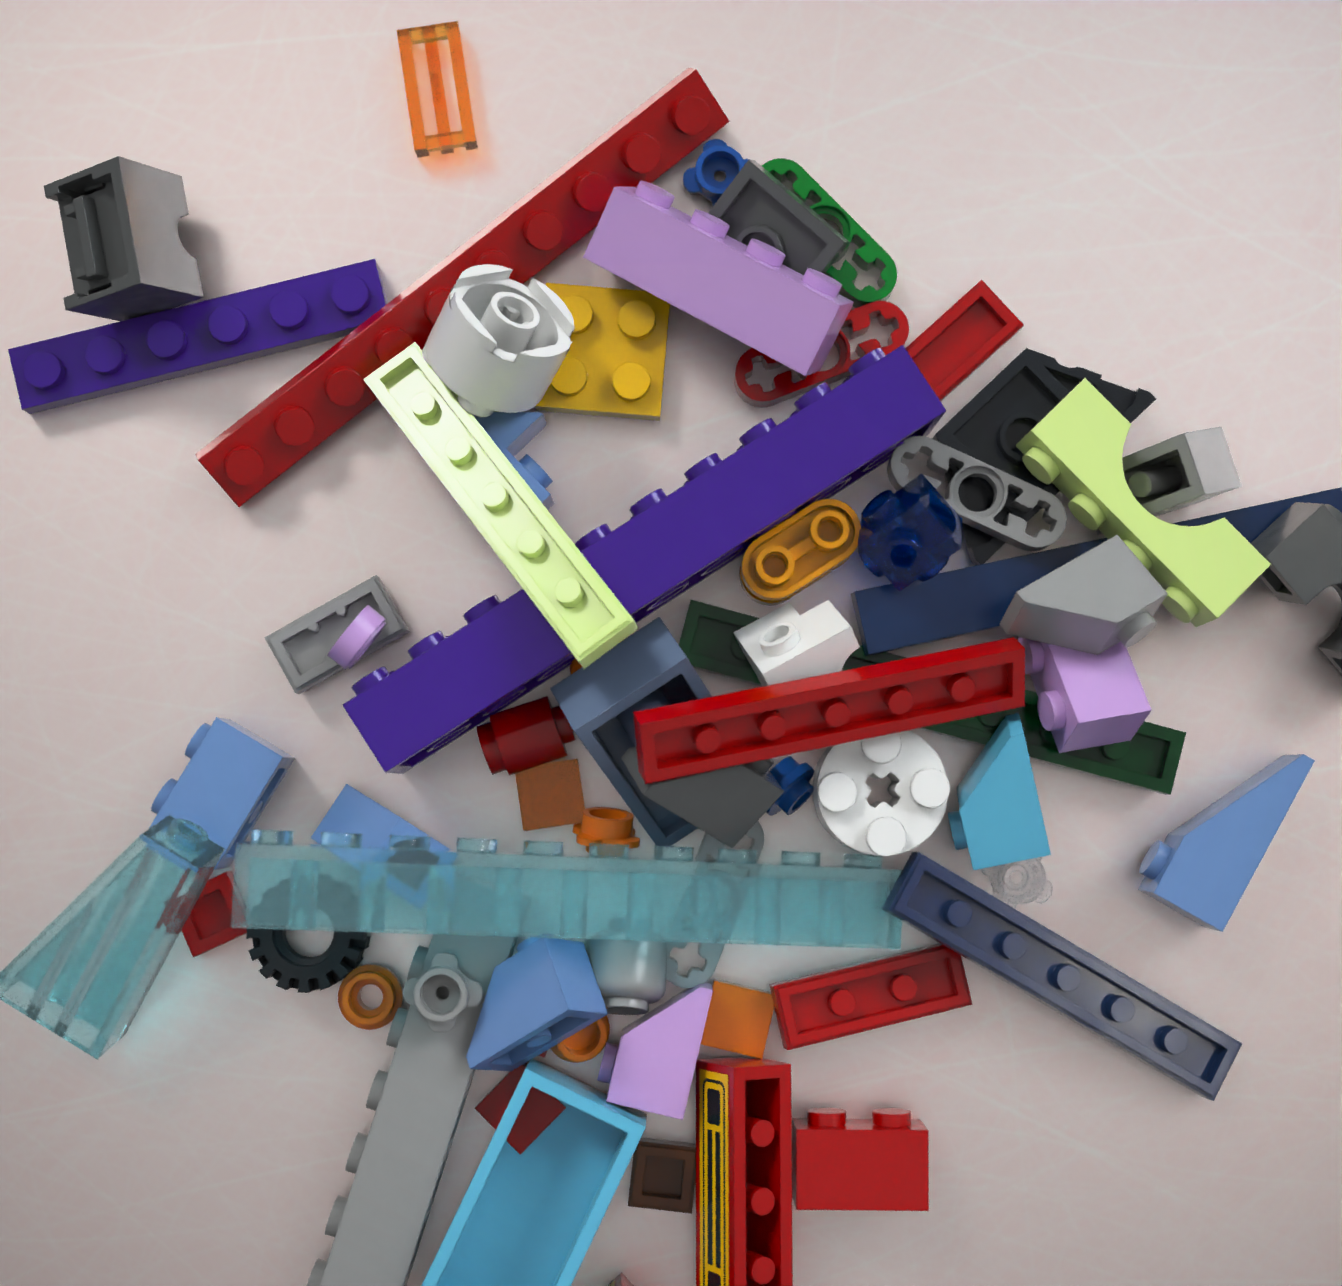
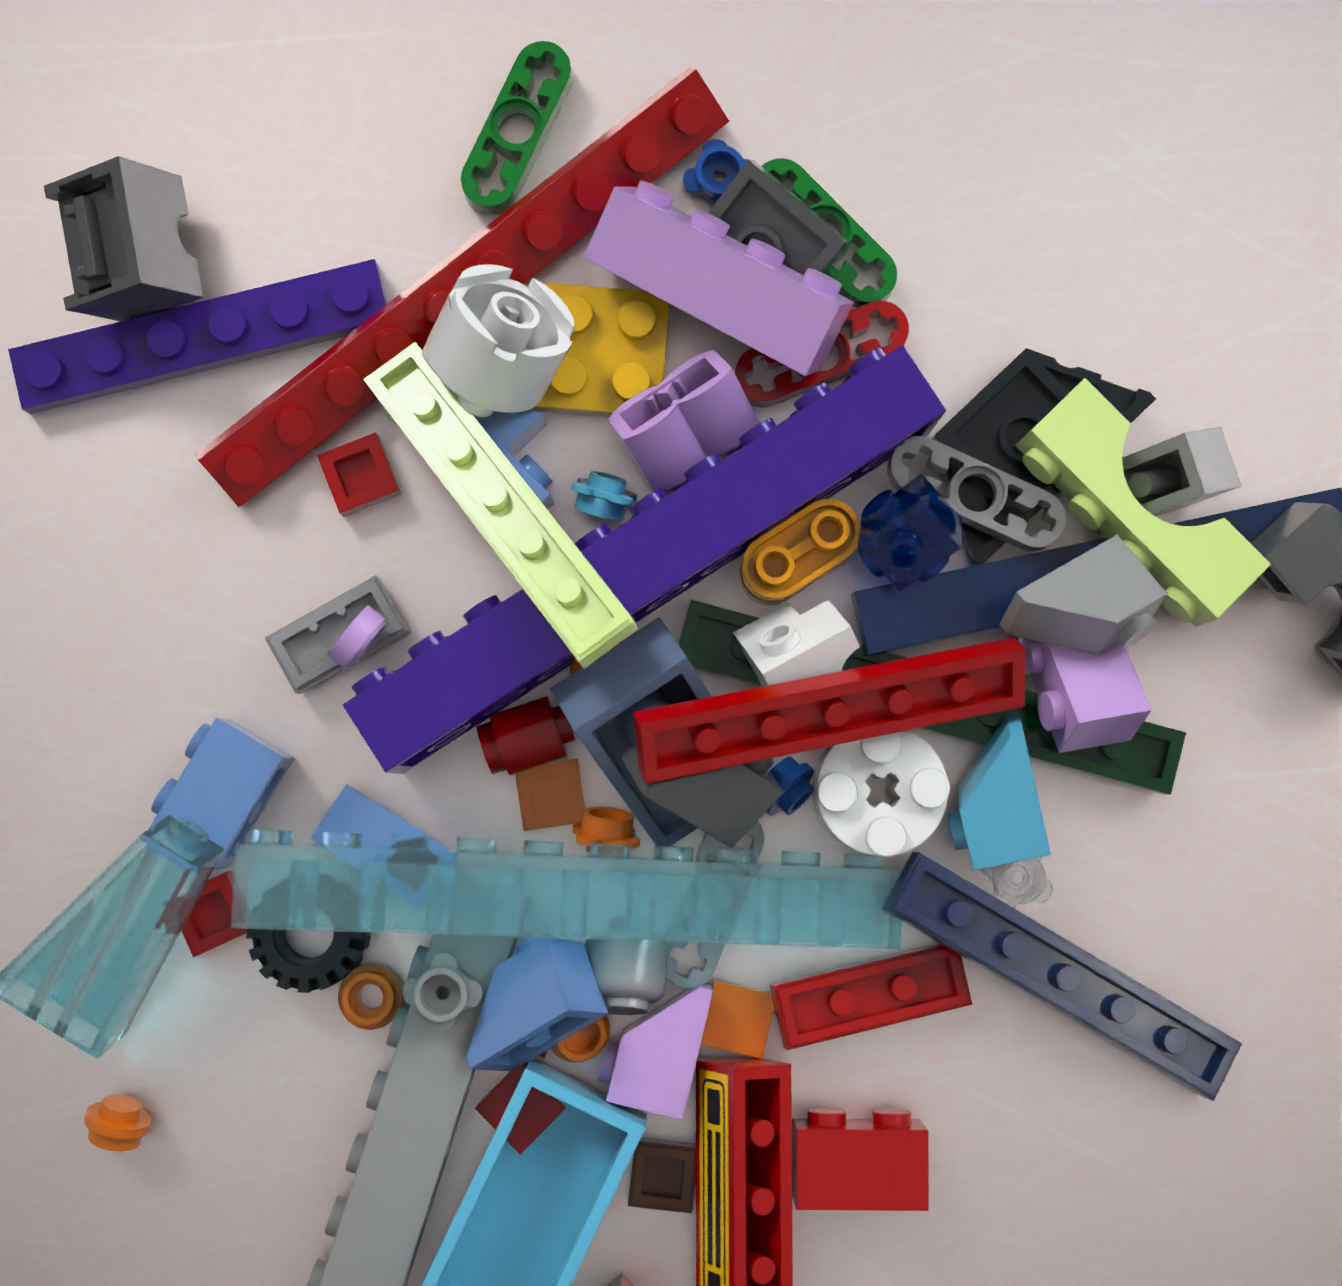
(117, 1123): none -> orange plate
(359, 474): none -> red tile
(445, 139): clear orange tile -> none
(550, 95): none -> green beam
(603, 495): none -> medium azure plate
(684, 420): none -> lavender brick
(963, 339): red tile -> none
(1215, 853): medium blue slope -> none

